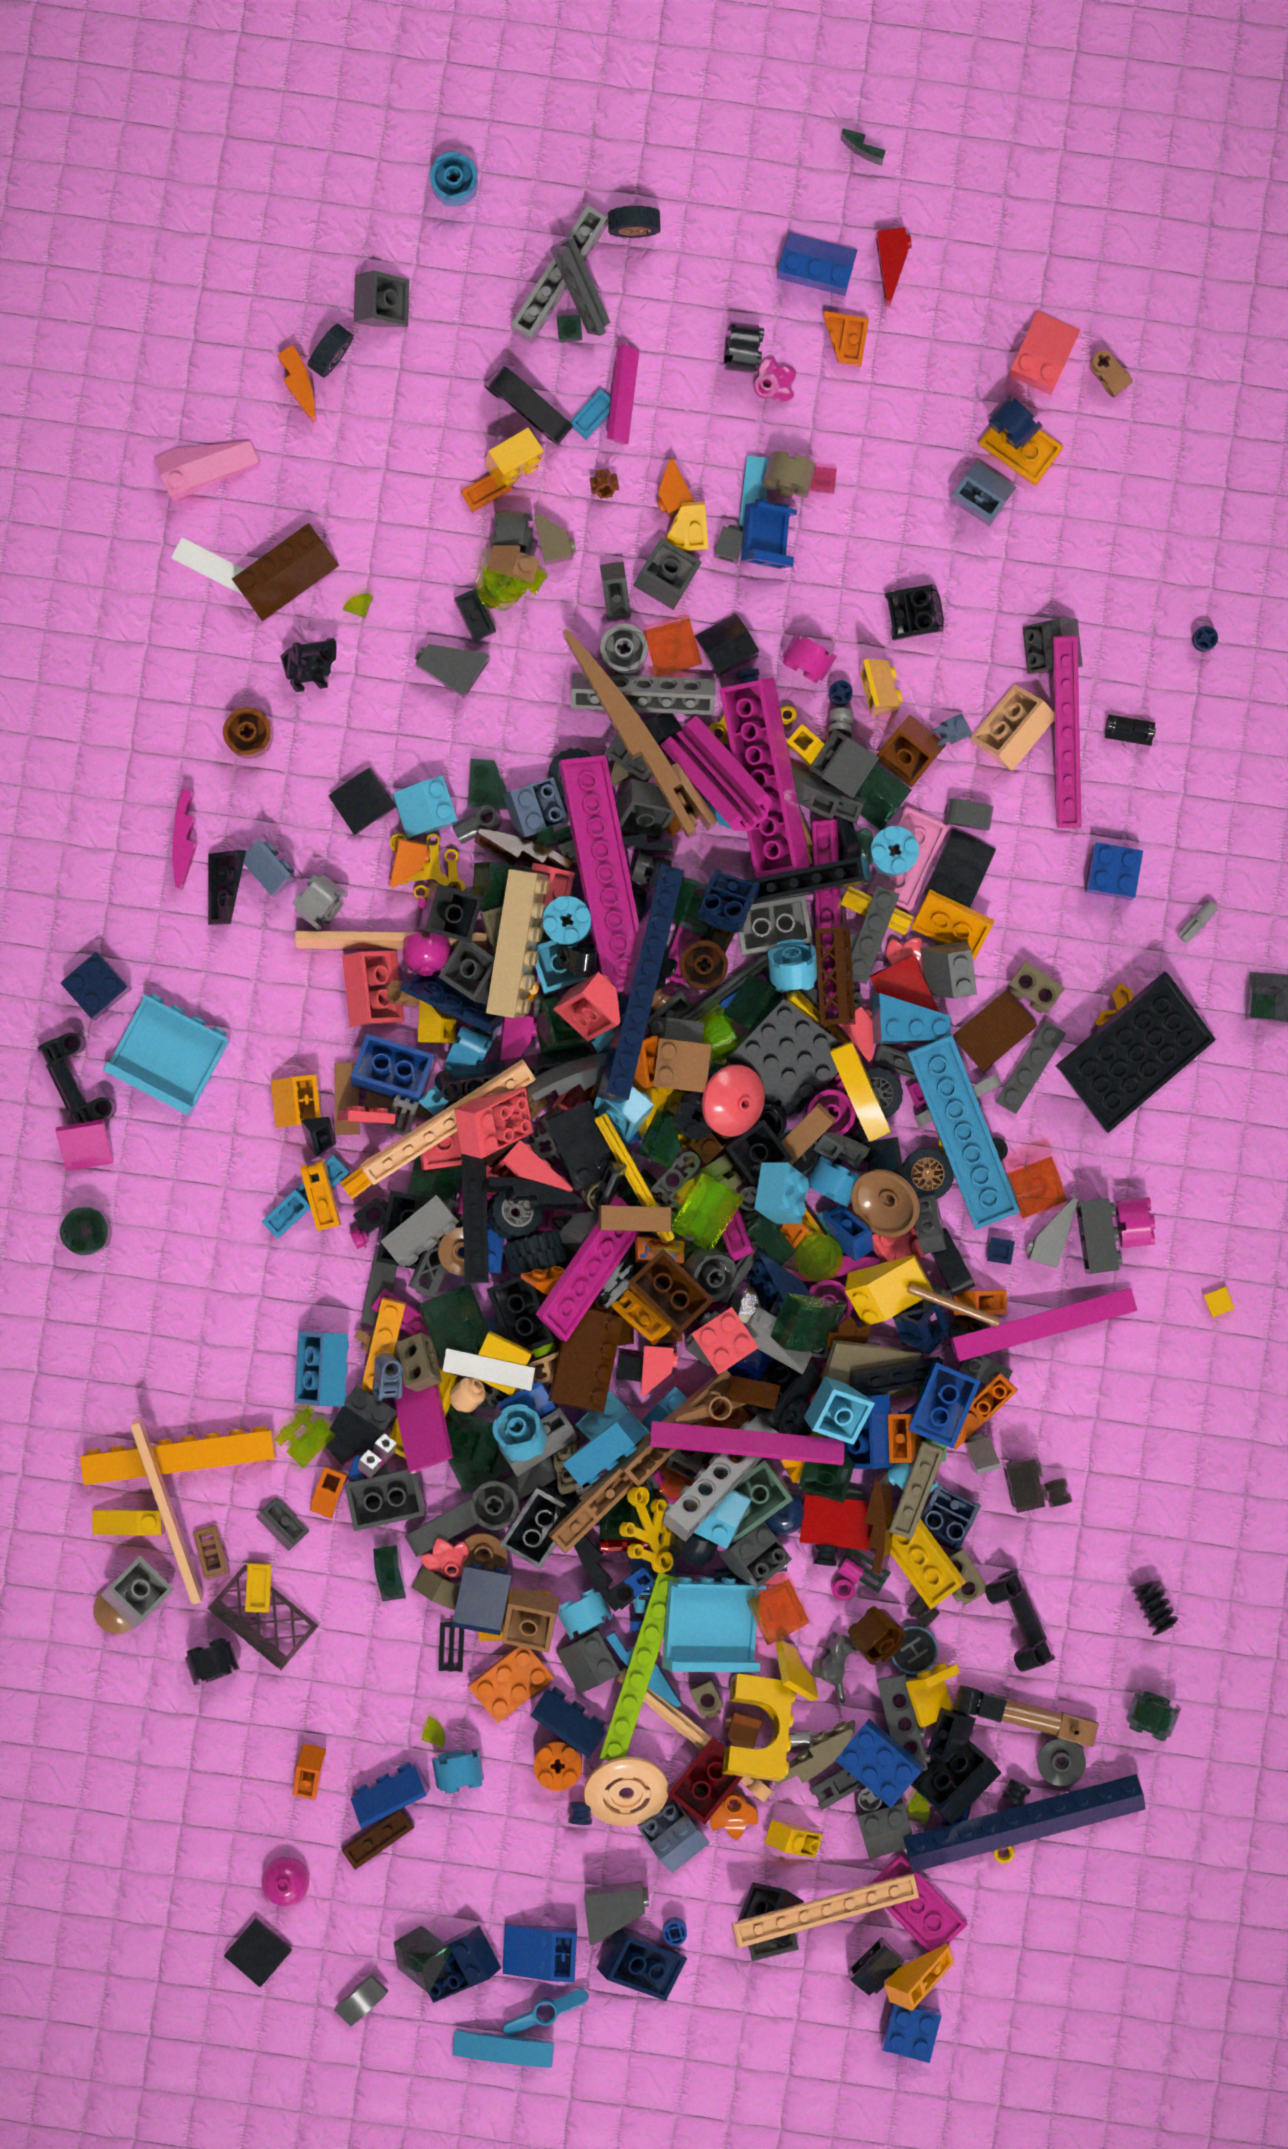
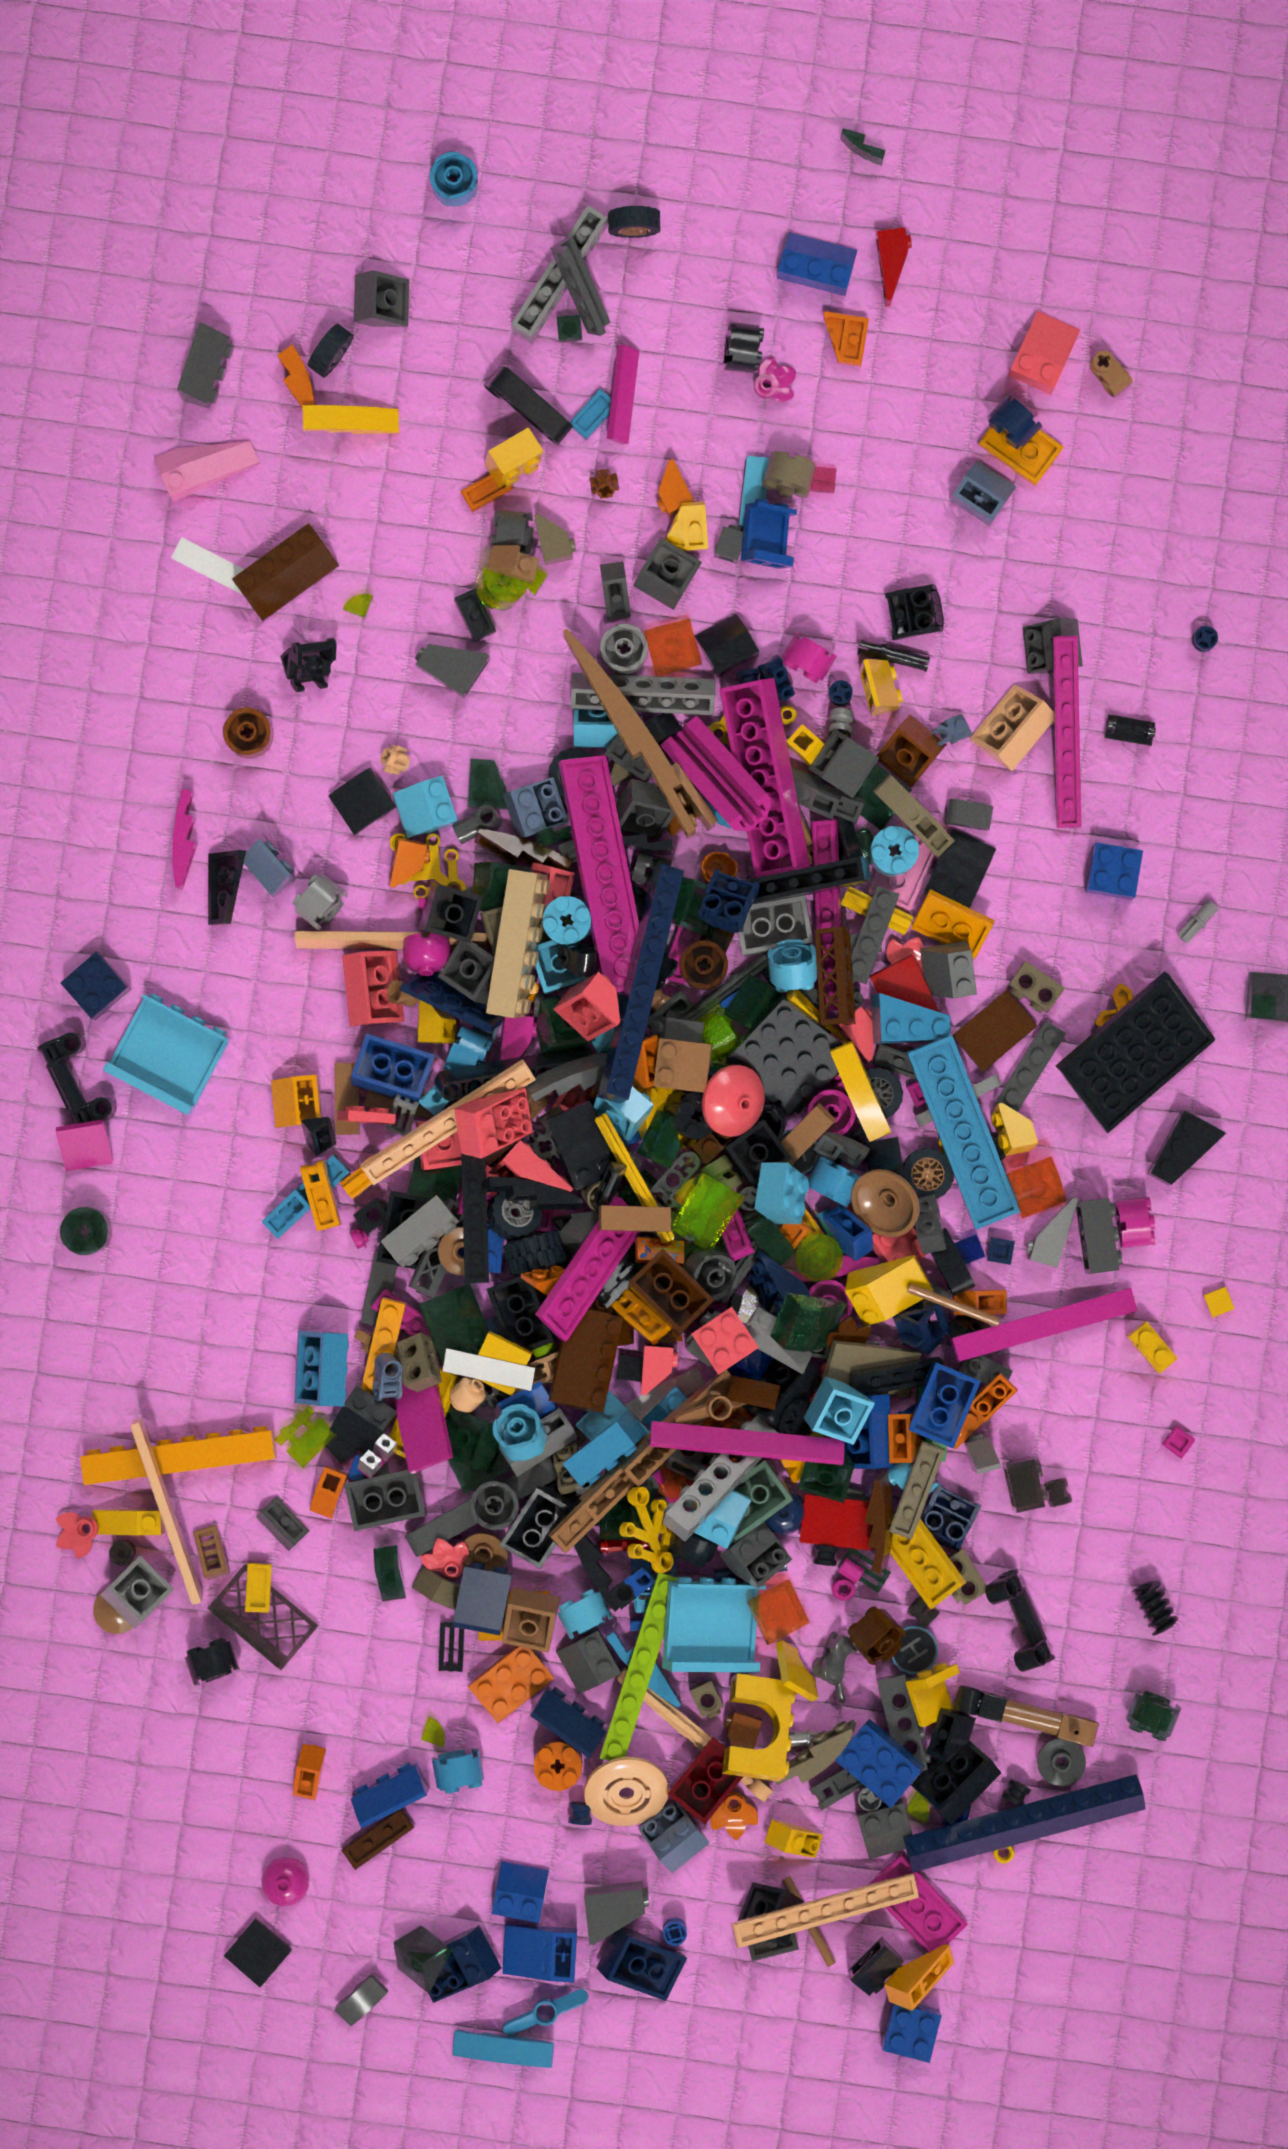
(74, 1534): none -> coral plate
(125, 1554): none -> clear smoke wheel
(205, 366): none -> dark grey slope
(350, 419): none -> yellow slope
(395, 759): none -> light nougat gear
(520, 1892): none -> blue slope
(592, 729): none -> medium azure slope
(687, 1383): none -> white sticker
(719, 861): none -> orange hair
(776, 670): none -> dark blue hips
(814, 1931): none -> medium nougat bar
(893, 655): none -> black pin
(914, 815): none -> dark tan slope
(970, 1249): none -> clear blue tile
(1014, 1130): none -> yellow slope
(1151, 1347): none -> yellow brick
(1178, 1441): none -> dark pink tile
(1183, 1147): none -> black wedge

